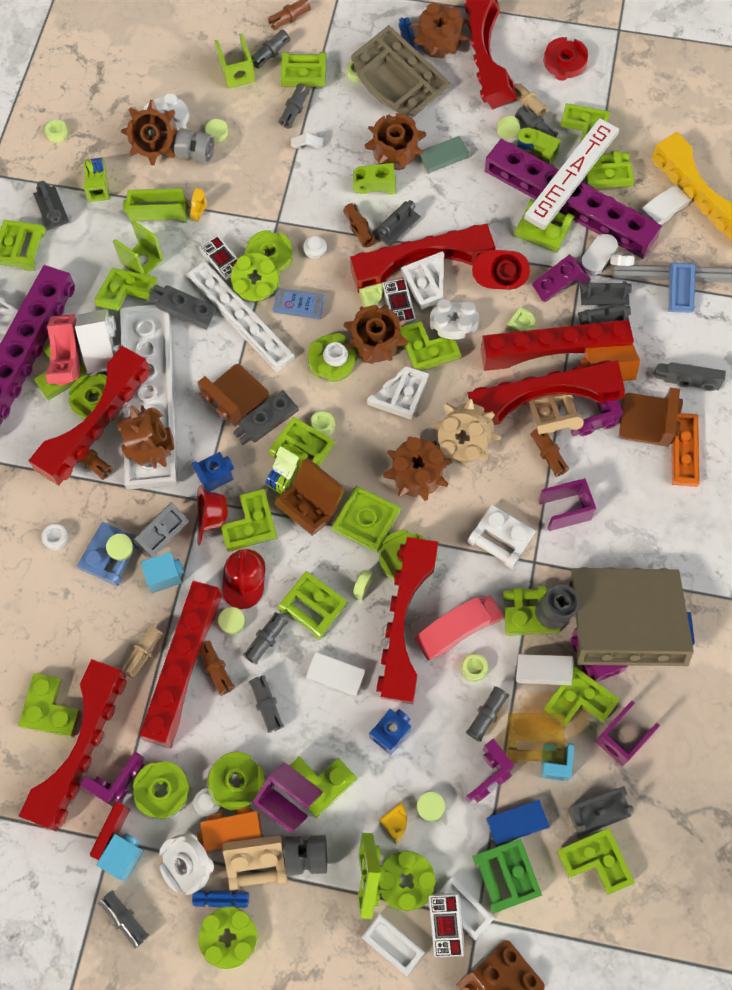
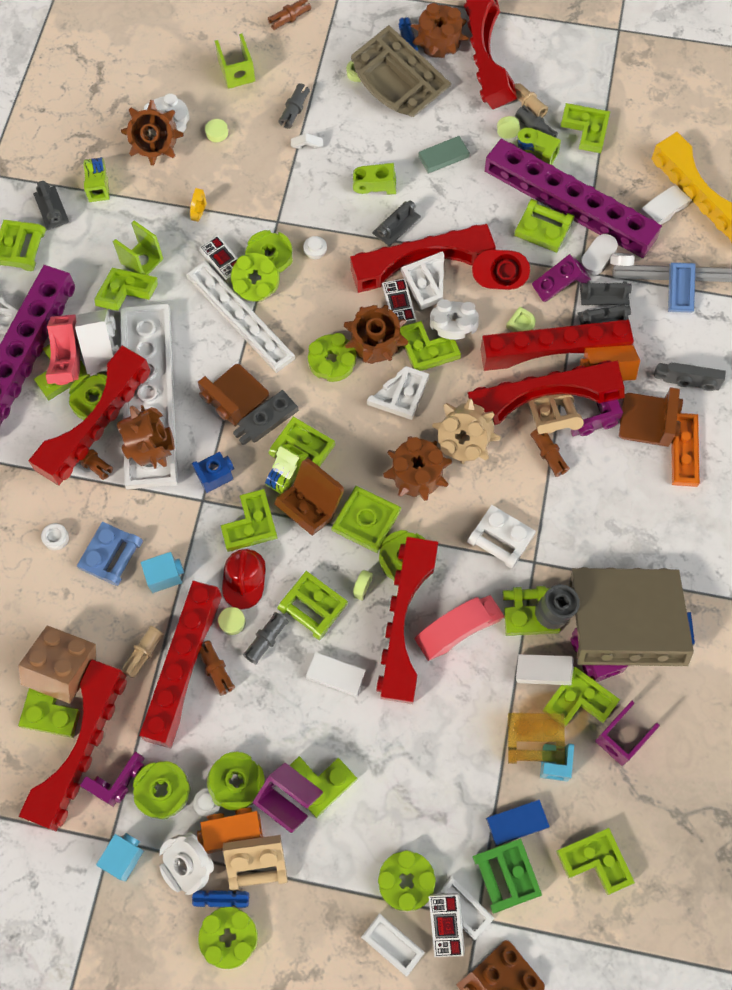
(56, 130): yellowish green tile -> none
(56, 664): none -> medium nougat brick
(111, 827): red tile -> none
(120, 547): yellowish green tile -> none
(123, 919): dark grey pin -> none
(156, 204): lime window -> none
(160, 530): hinge -> none
(183, 305): dark grey hinge -> none
(194, 146): light grey wheel -> none
(211, 511): red piece -> none
(266, 704): dark grey pin -> none
(270, 48): dark grey pin -> none
(298, 303): medium blue tile -> none
(303, 69): lime plate -> none
(316, 855): dark grey wheel -> none
(323, 422): yellowish green tile -> none
(335, 354): white plate -> none
(359, 225): dark orange pin -> none
(371, 295): yellowish green tile -> none
(371, 875): lime plate -> none
(390, 740): blue brick -> none
(395, 140): dark orange brick -> none
(395, 822): yellow tile -> none
(430, 806): yellowish green tile -> none
(474, 667): yellowish green tile -> none
(487, 714): dark grey pin -> none
(495, 758): magenta bracket -> none
(565, 68): red plate -> none
(567, 490): magenta piece -> none
(571, 174): white tile -> none
(600, 811): dark grey hinge -> none
(613, 174): lime plate -> none

